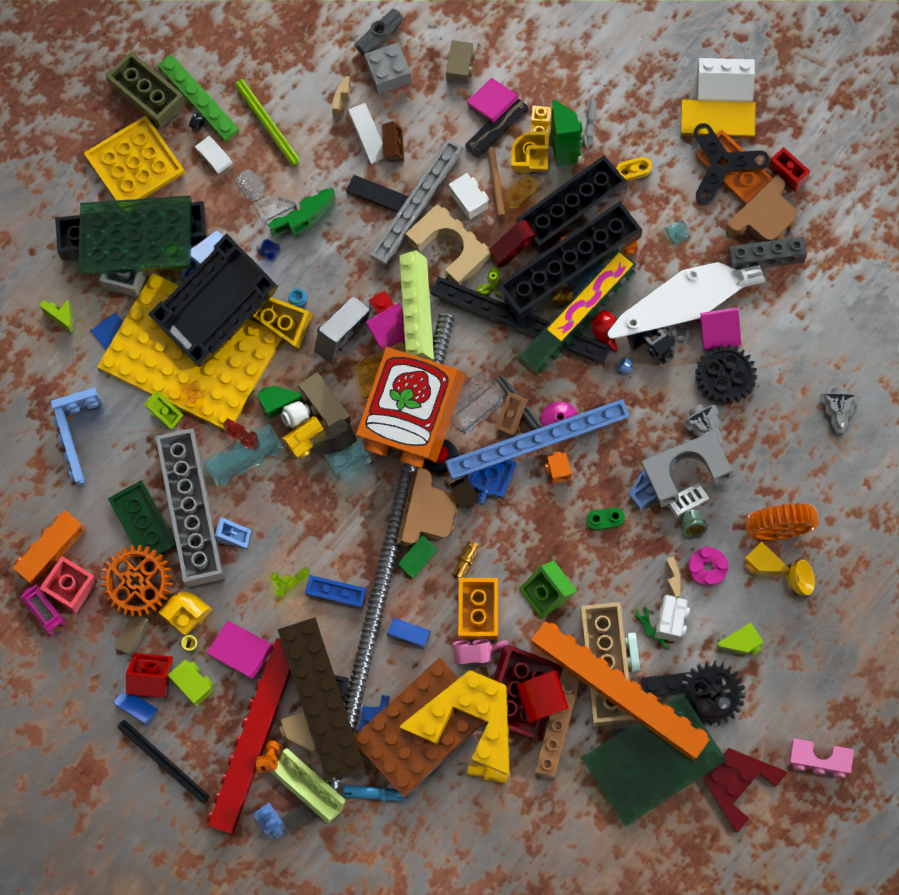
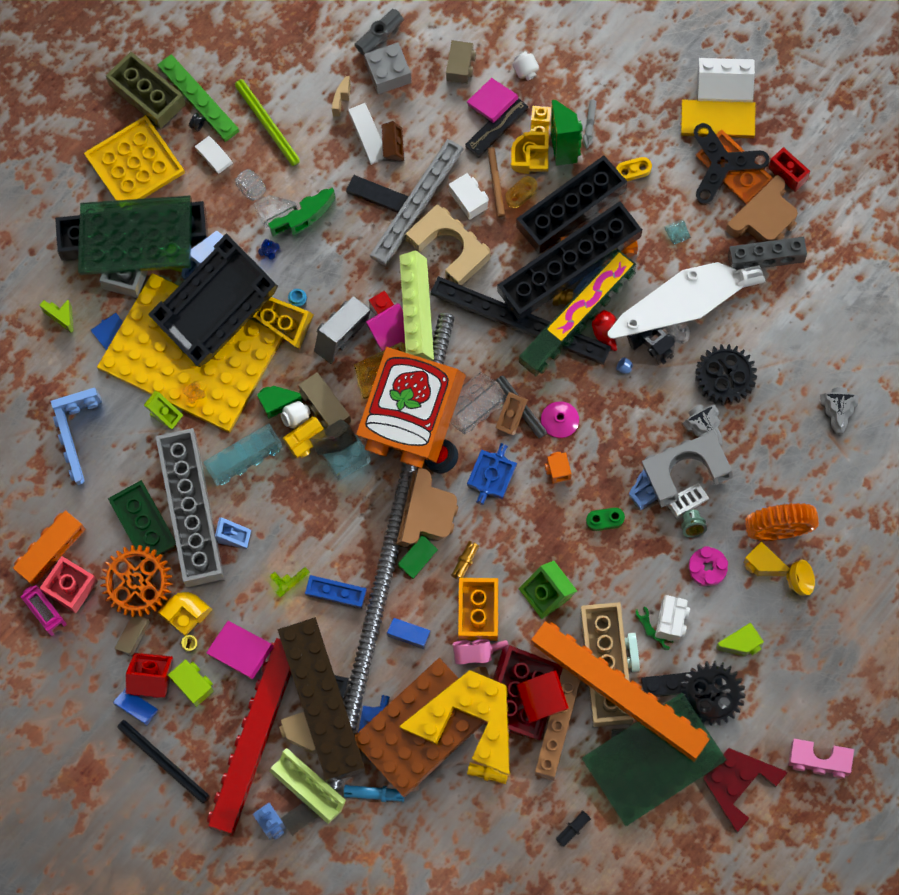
(247, 439): clear red wing -> none
(269, 761): orange leg -> none
(464, 492): dark brown brick -> none
(493, 277): lime plant -> none
(512, 243): dark red beam -> none
(525, 66): none -> white head
(536, 439): medium blue plate -> none
(573, 828): none -> black axle
(673, 583): tan slope -> none
(720, 328): dark pink tile -> none

